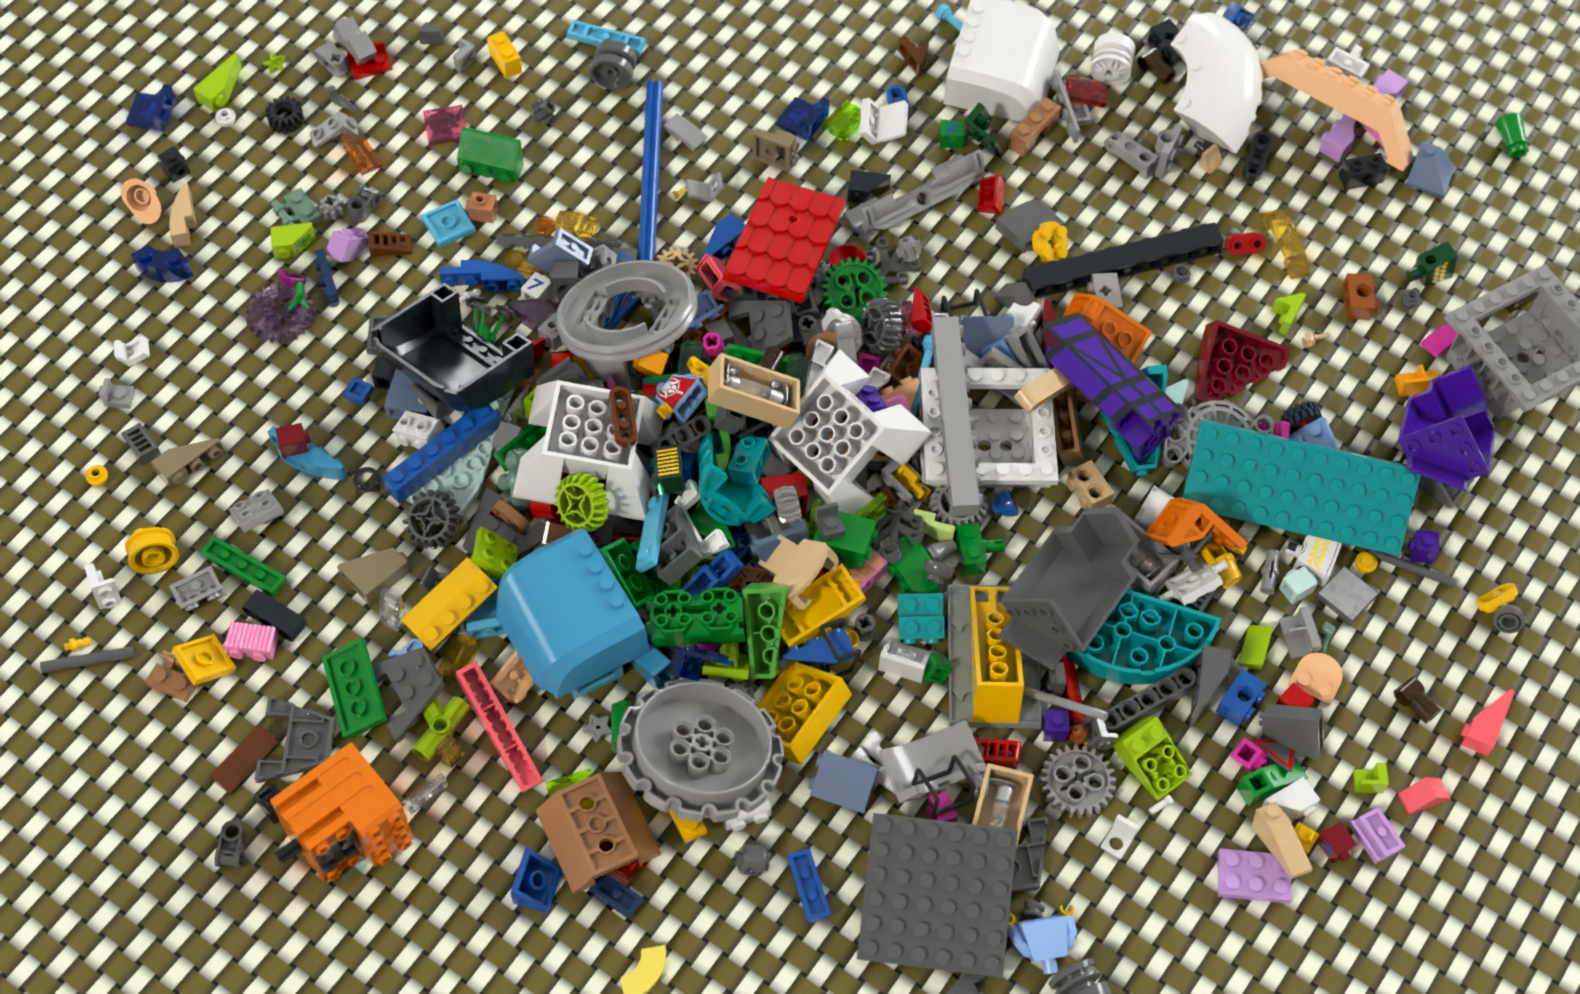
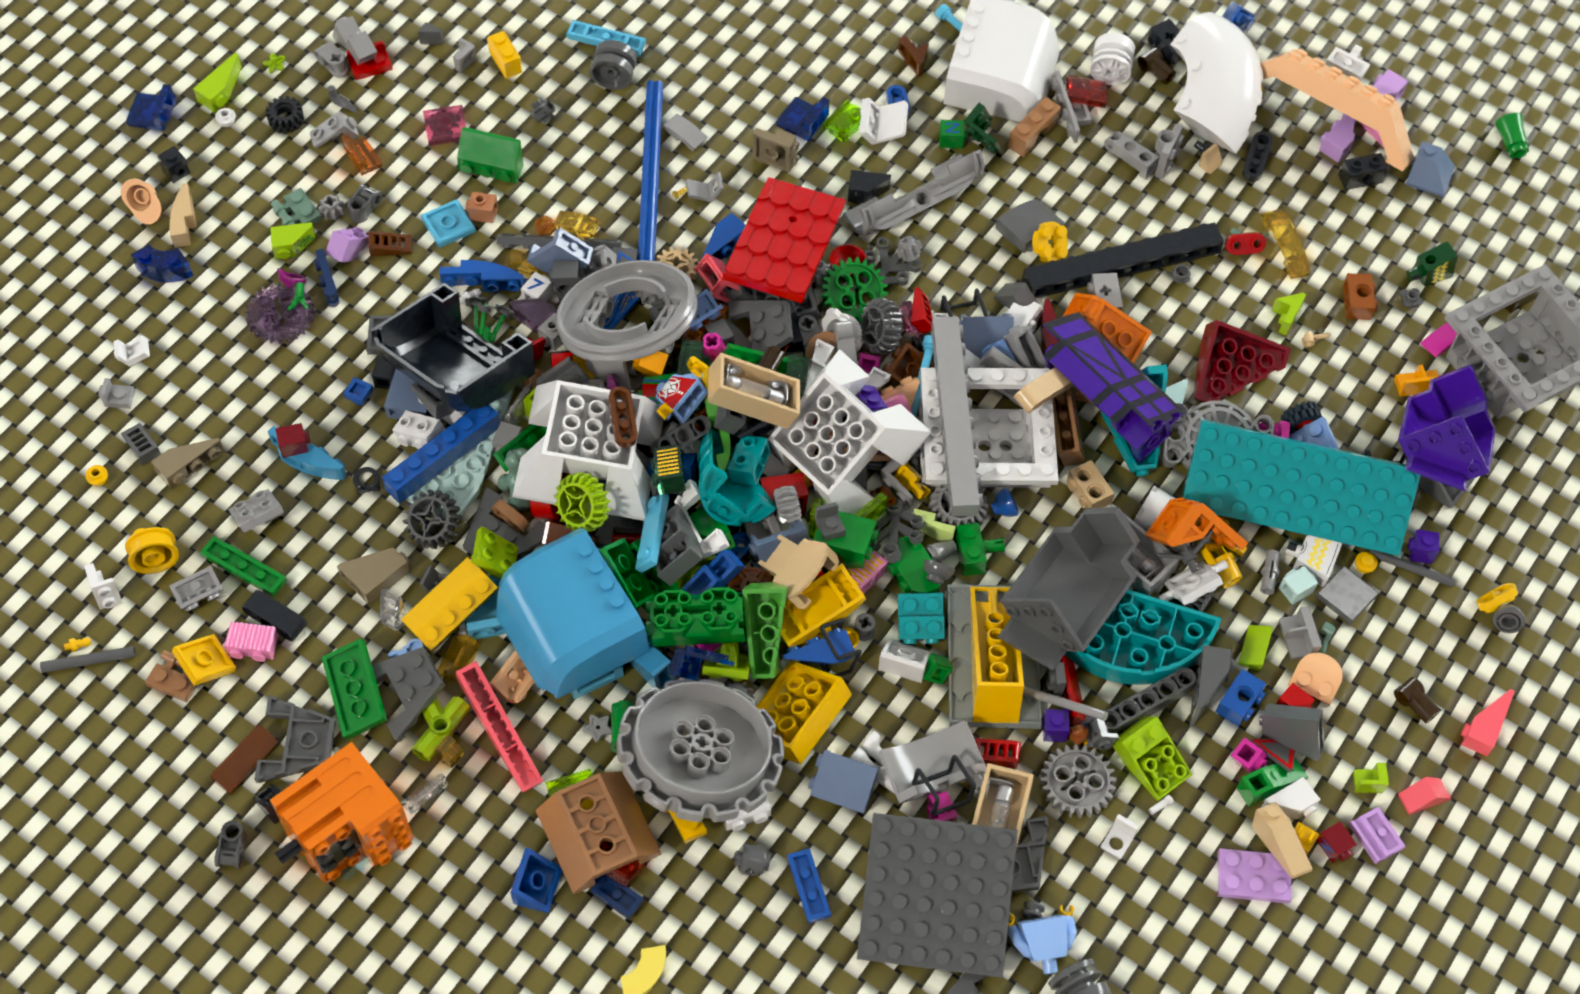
(991, 195): red slope -> none

